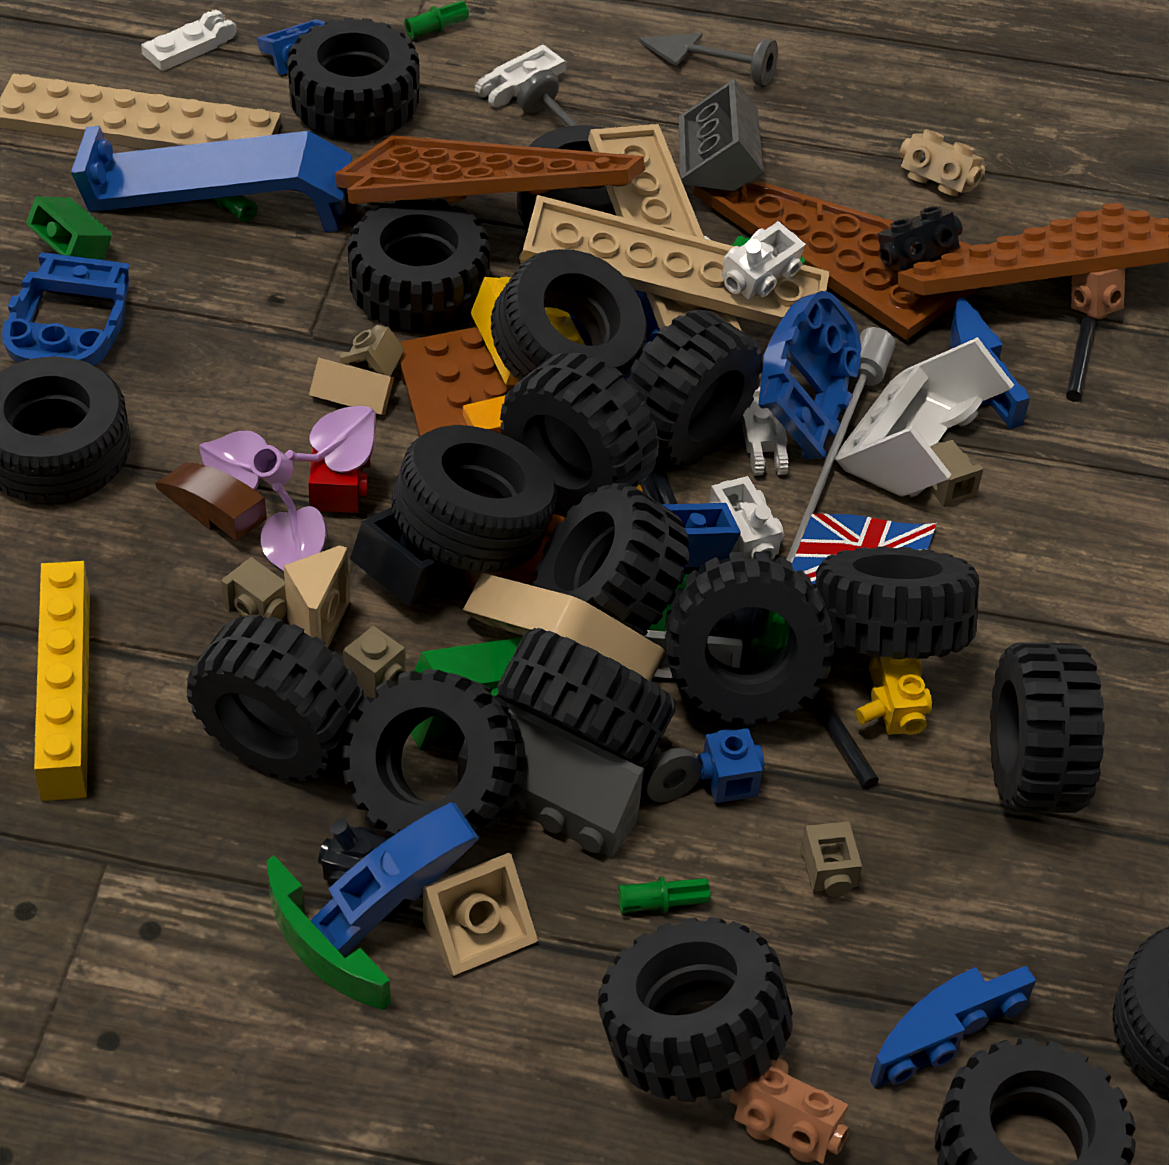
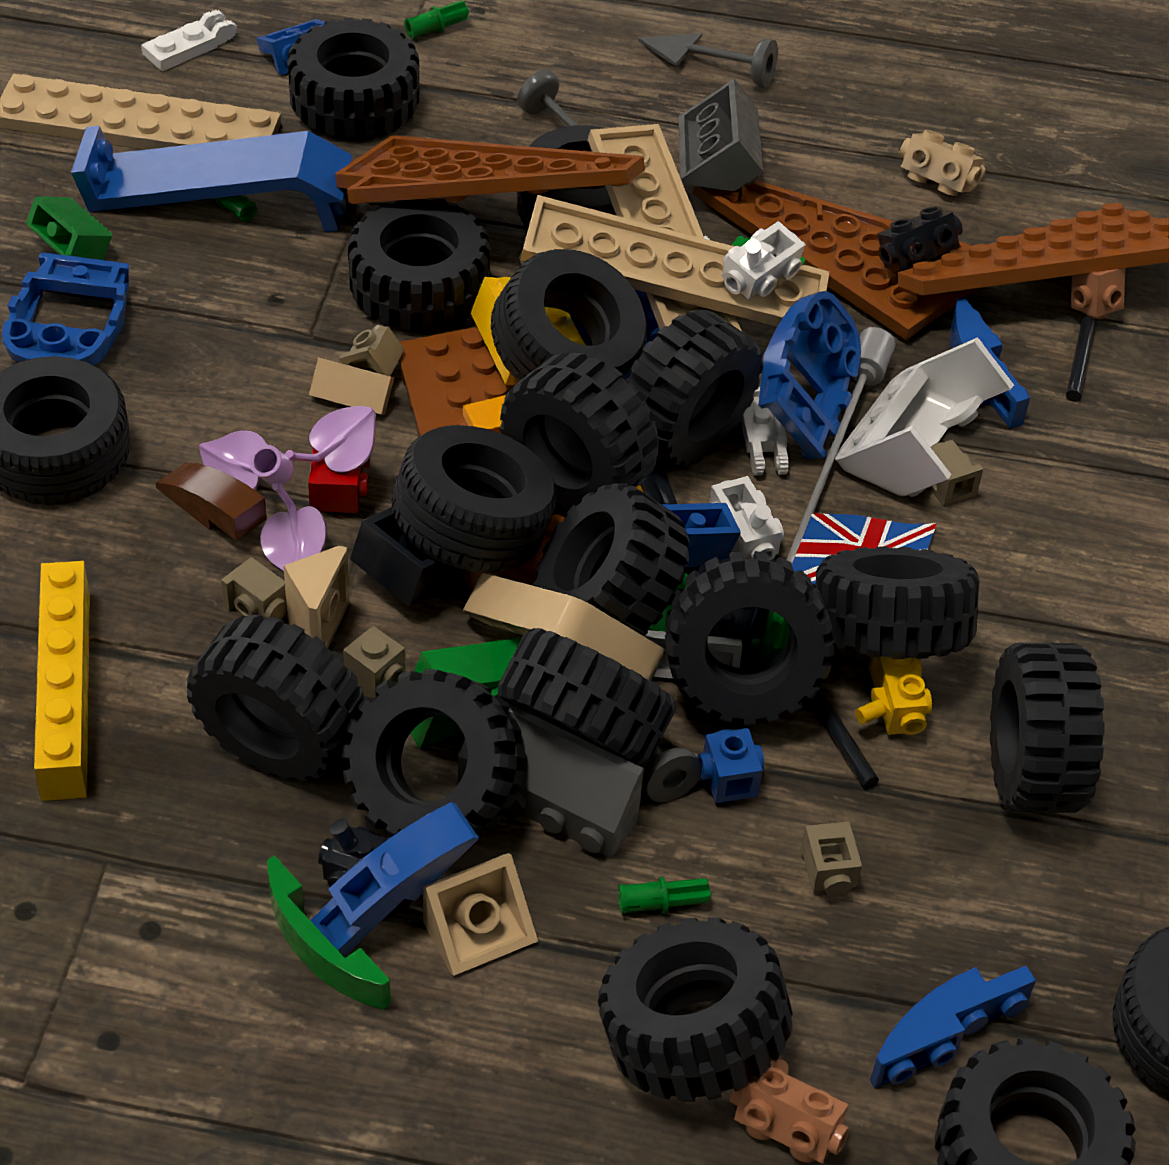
(508, 78): white hinge -> none

